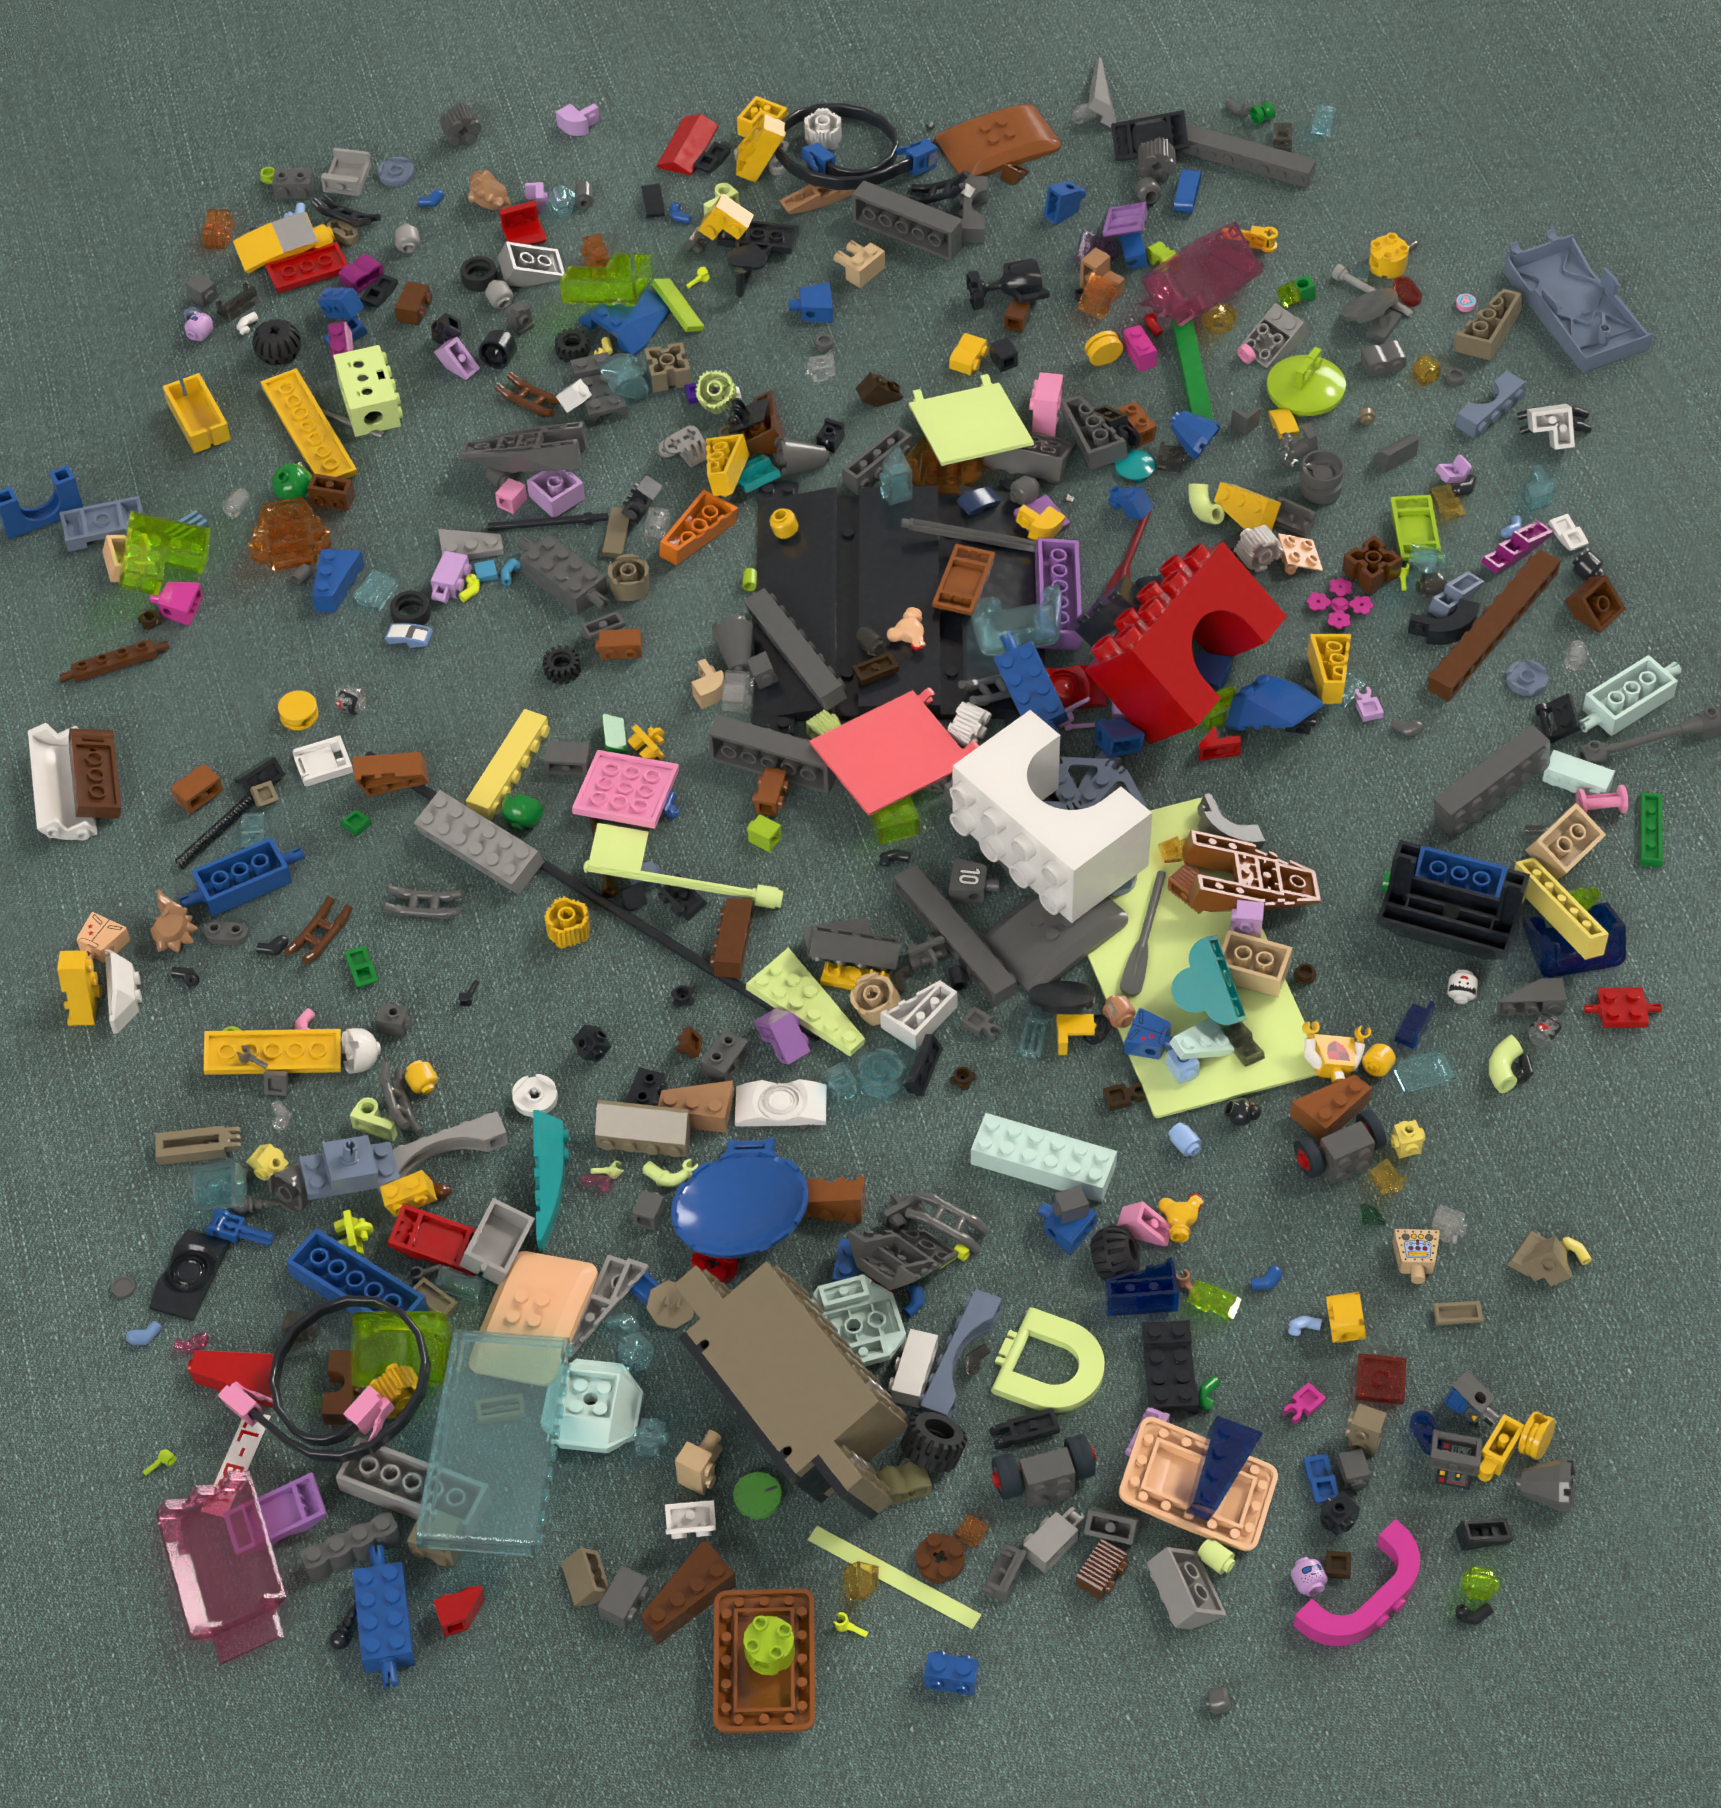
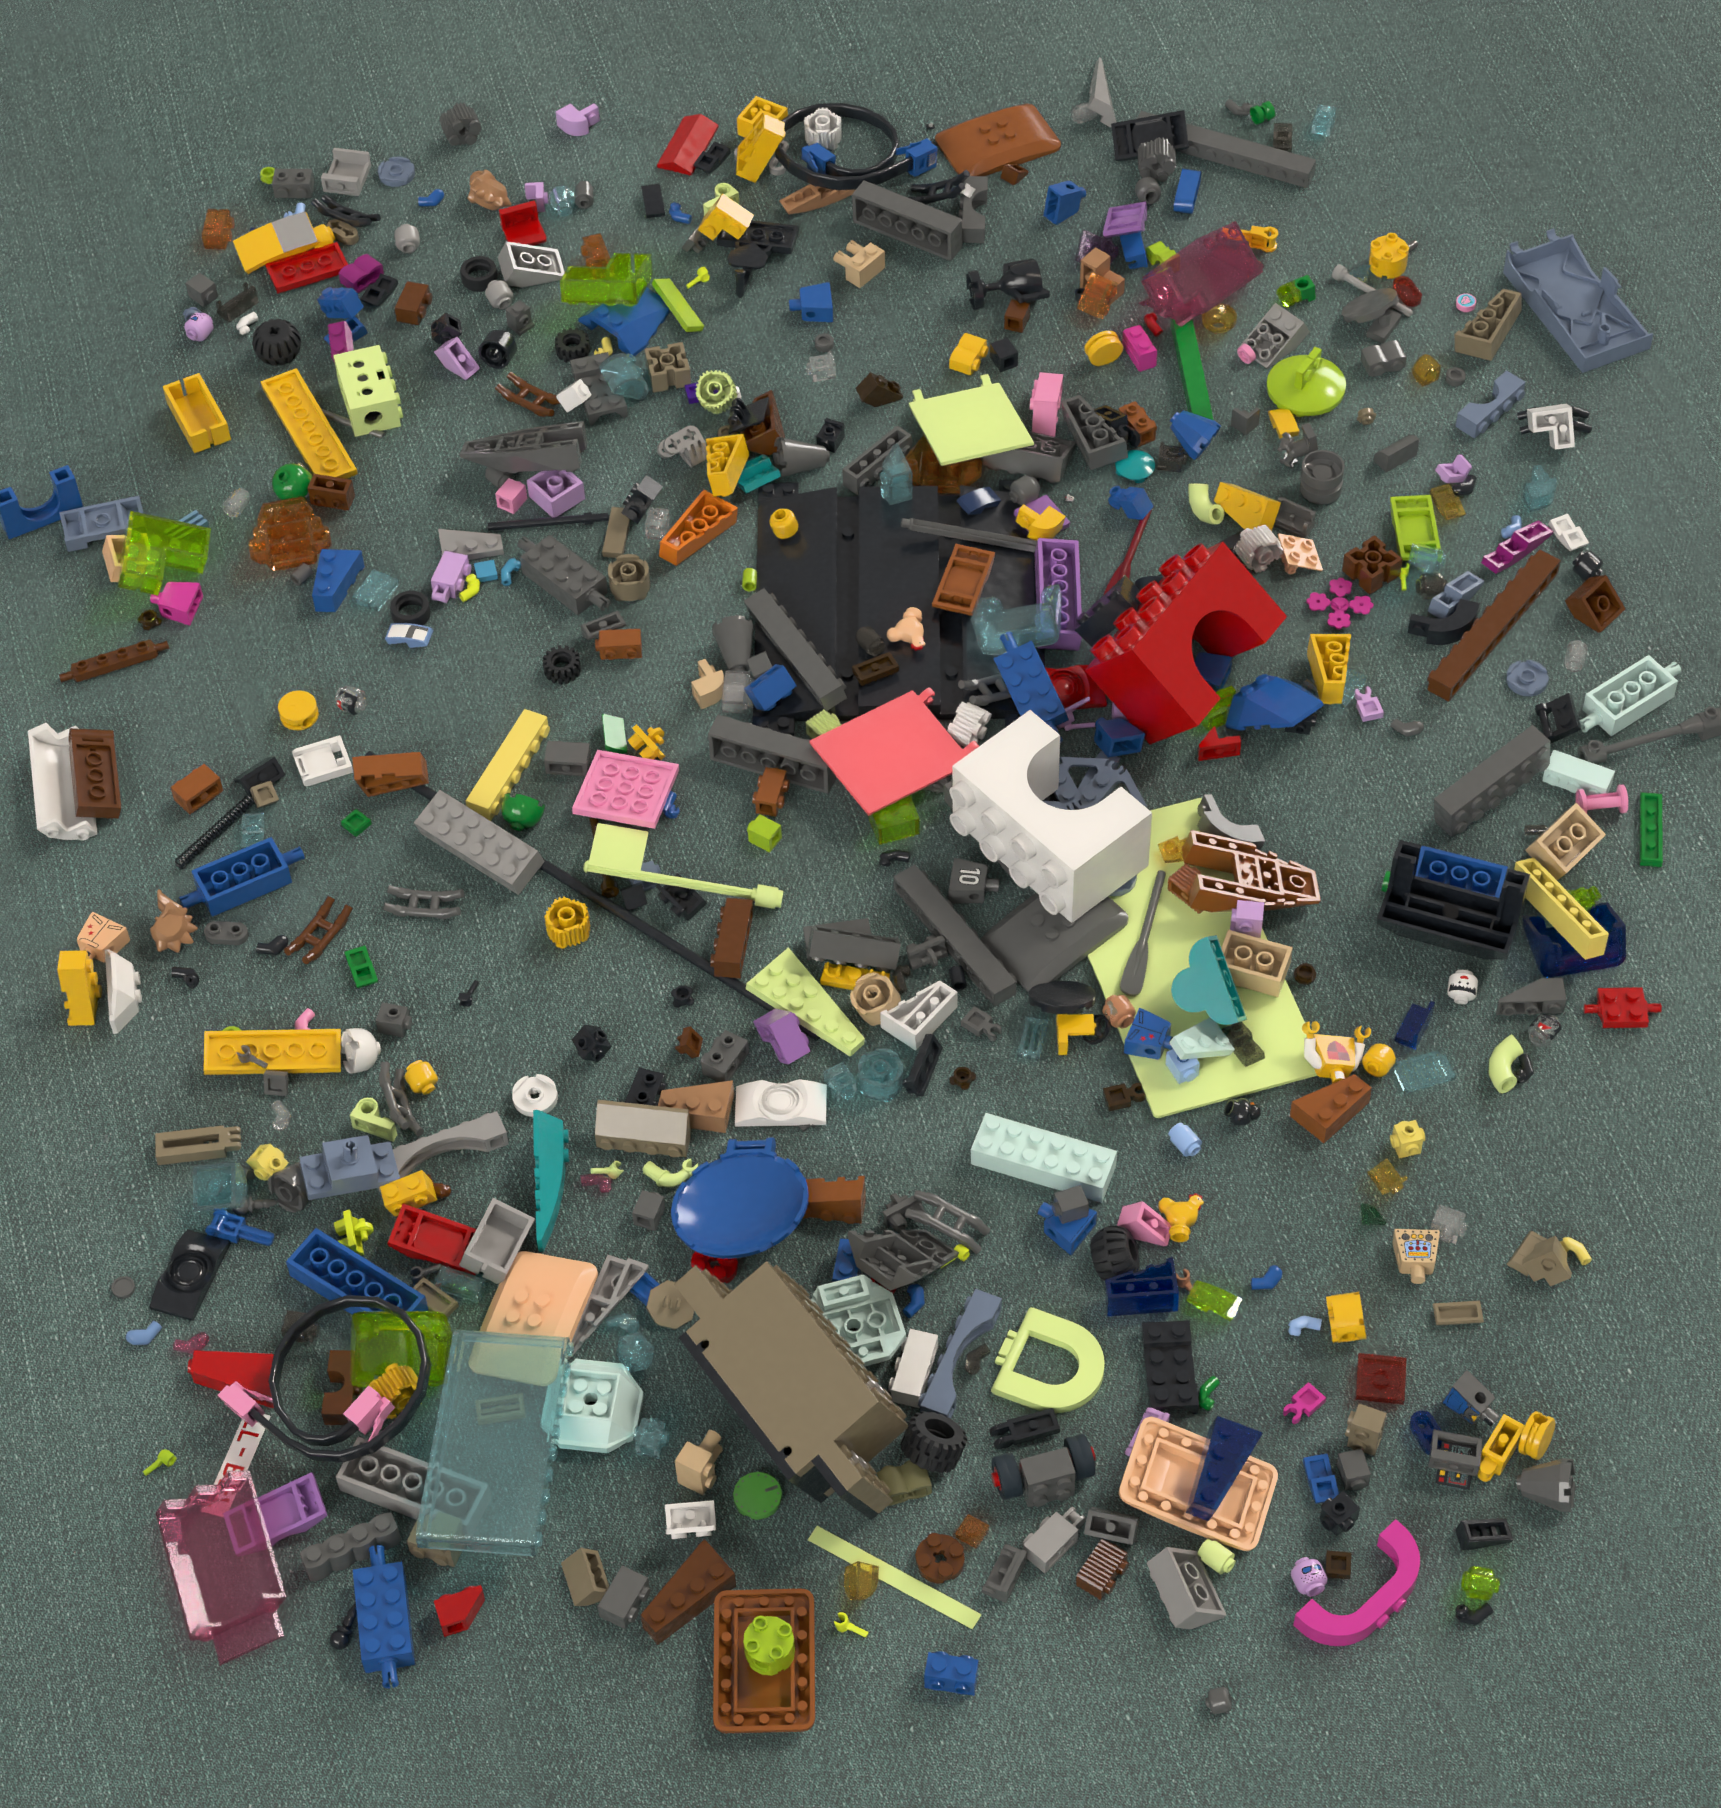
(770, 687): none -> blue brick
(1343, 1151): dark grey brick -> none

